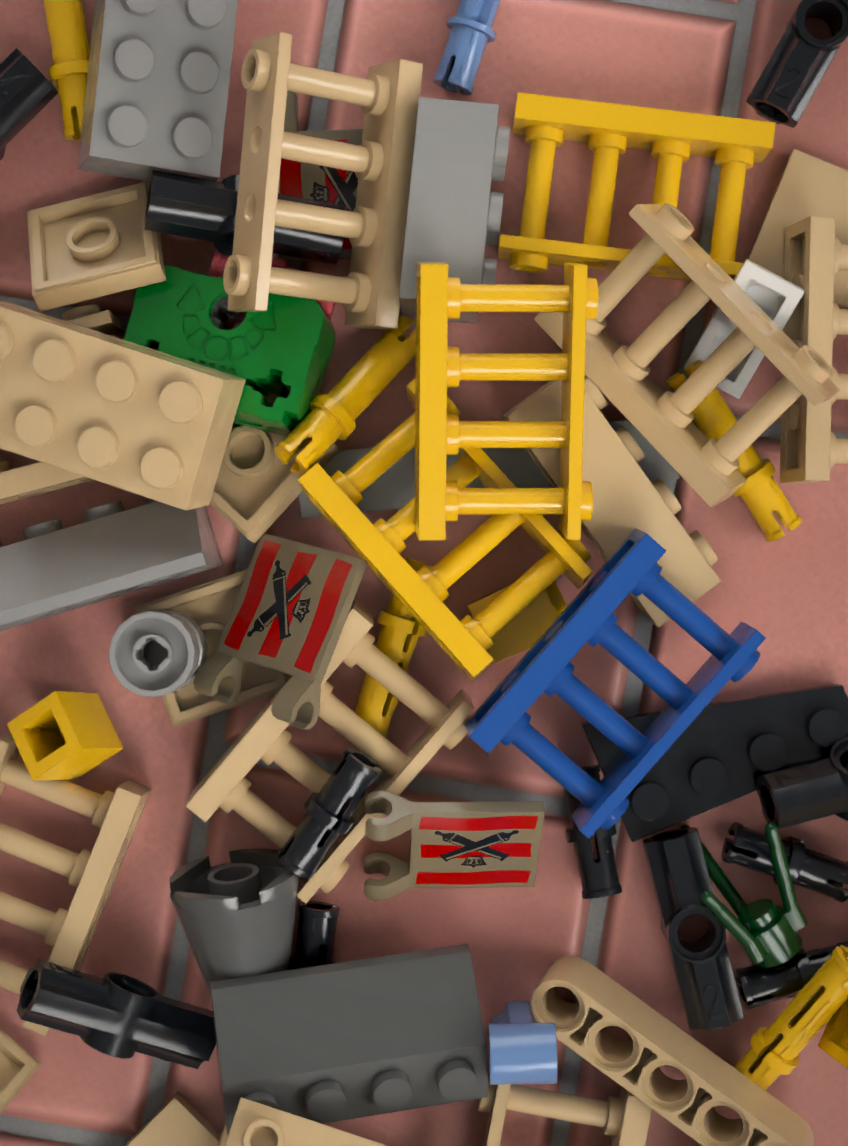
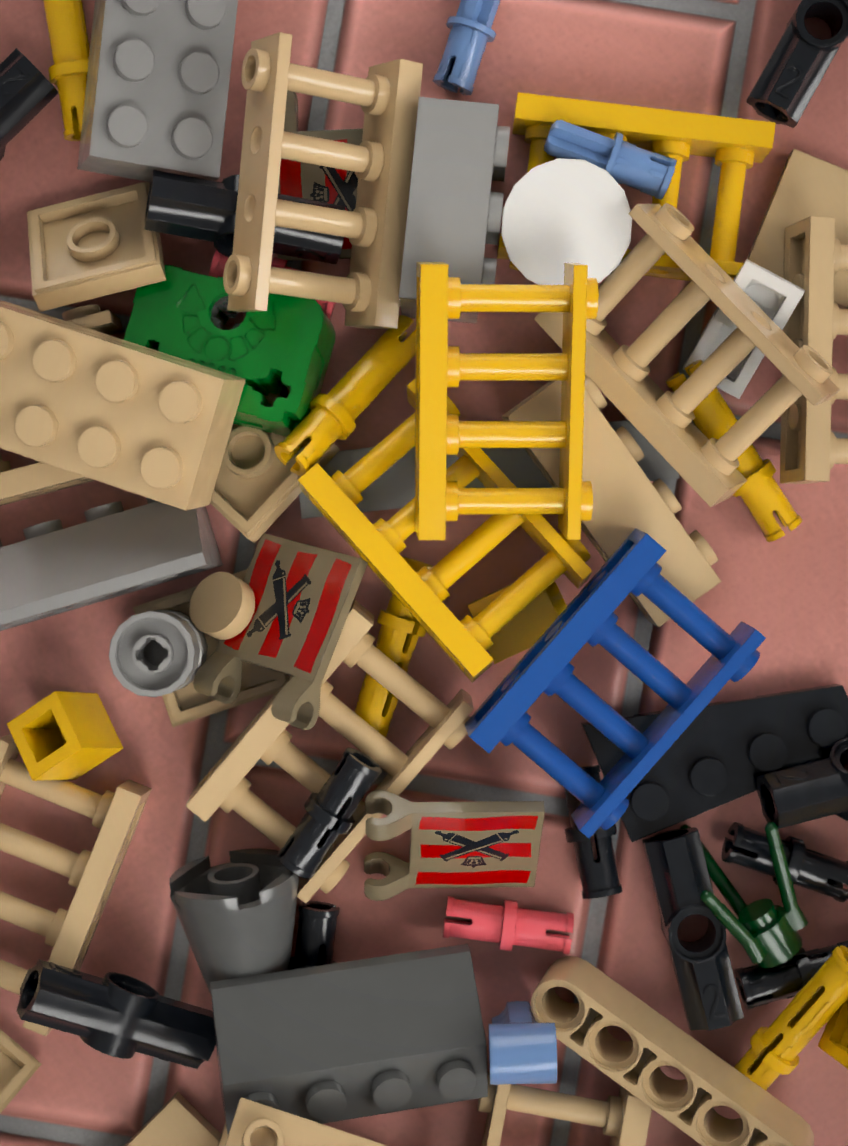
(222, 605): none -> tan tile
(508, 925): none -> coral pin
(566, 216): none -> white tile
(624, 161): none -> medium blue axle

